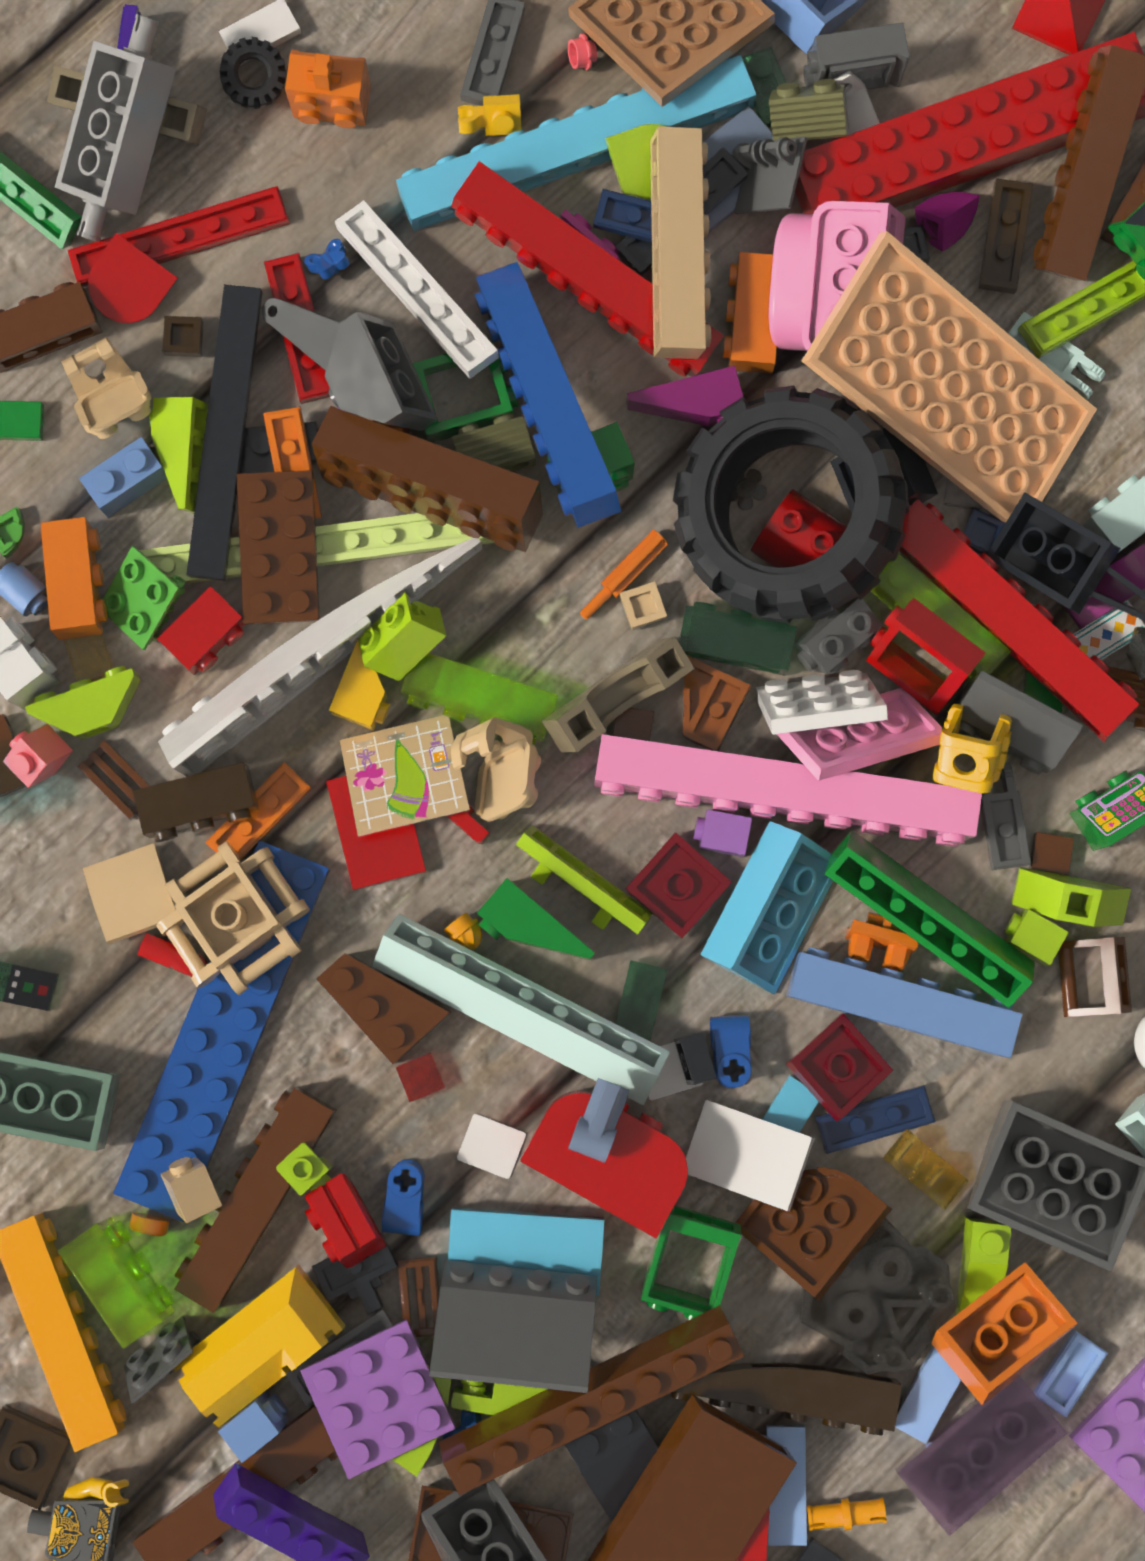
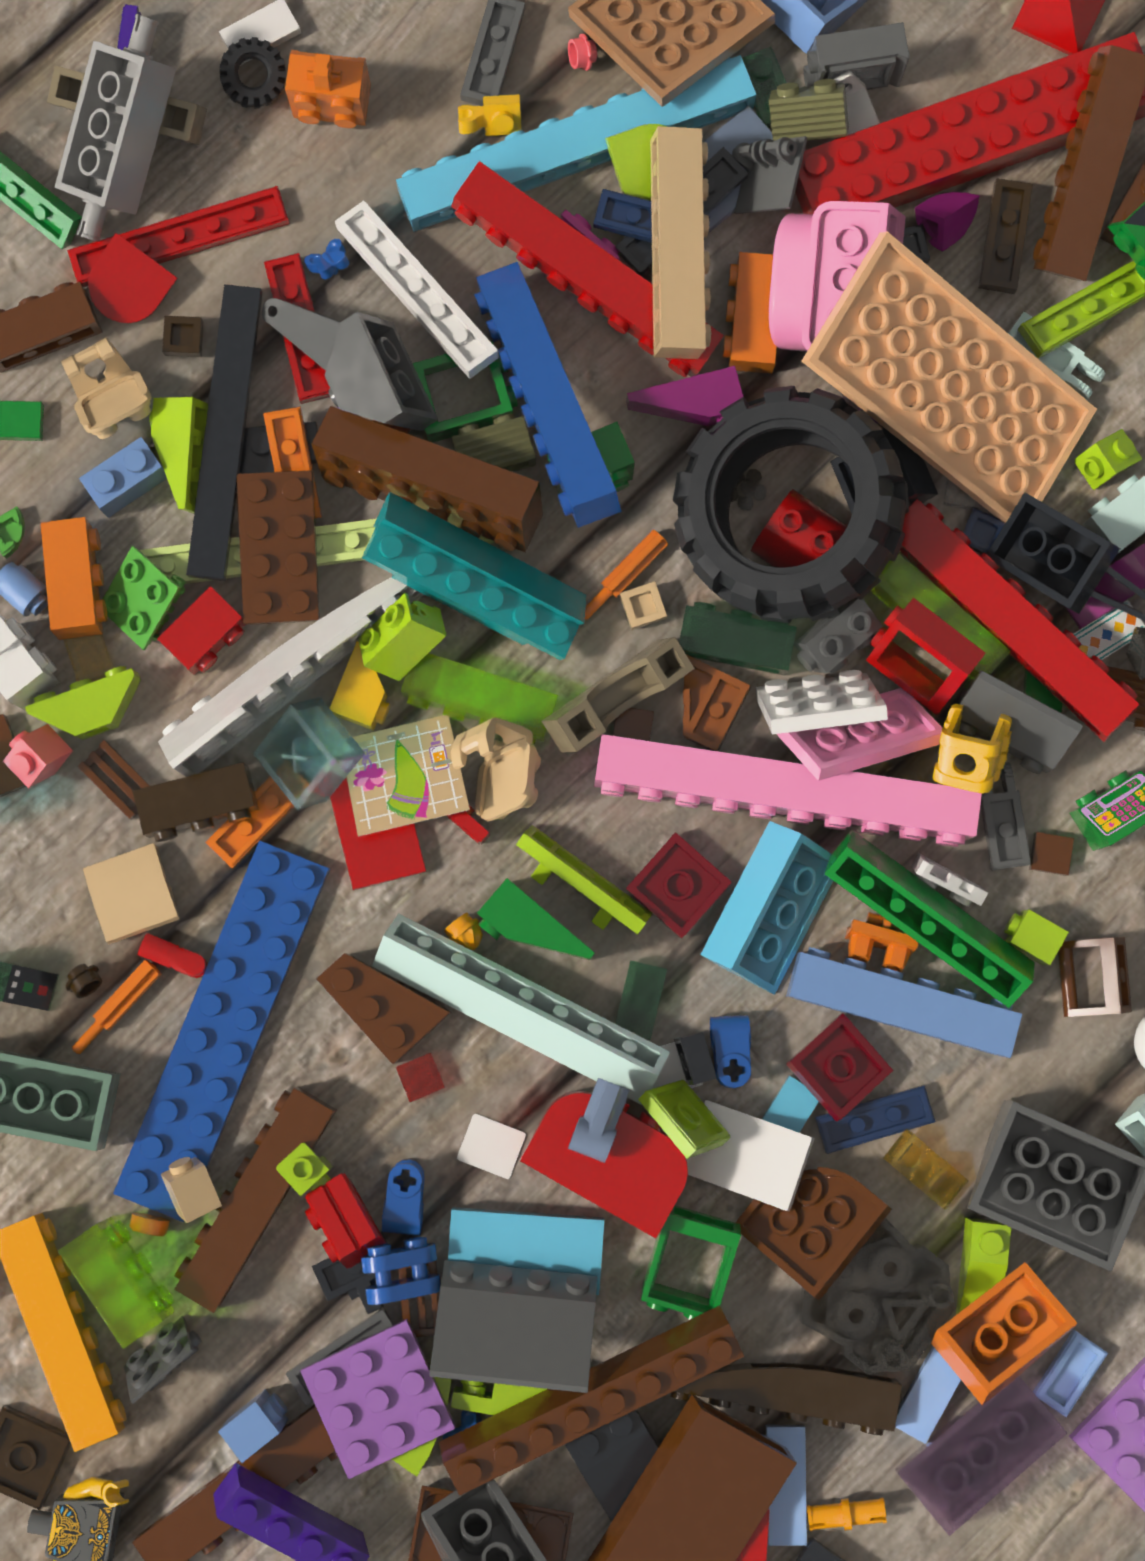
(83, 980): none -> dark brown plate
(119, 1003): none -> orange axle
(231, 917): tan brick -> none
(258, 1346): yellow brick -> none
(308, 753): none -> clear light blue brick
(383, 1259): none -> blue brick
(475, 578): none -> teal slope
(684, 1118): none -> lime tile
(723, 833): medium lavender brick -> none
(961, 888): none -> white wing
(1071, 898): lime slope -> none
(1107, 459): none -> lime bracket

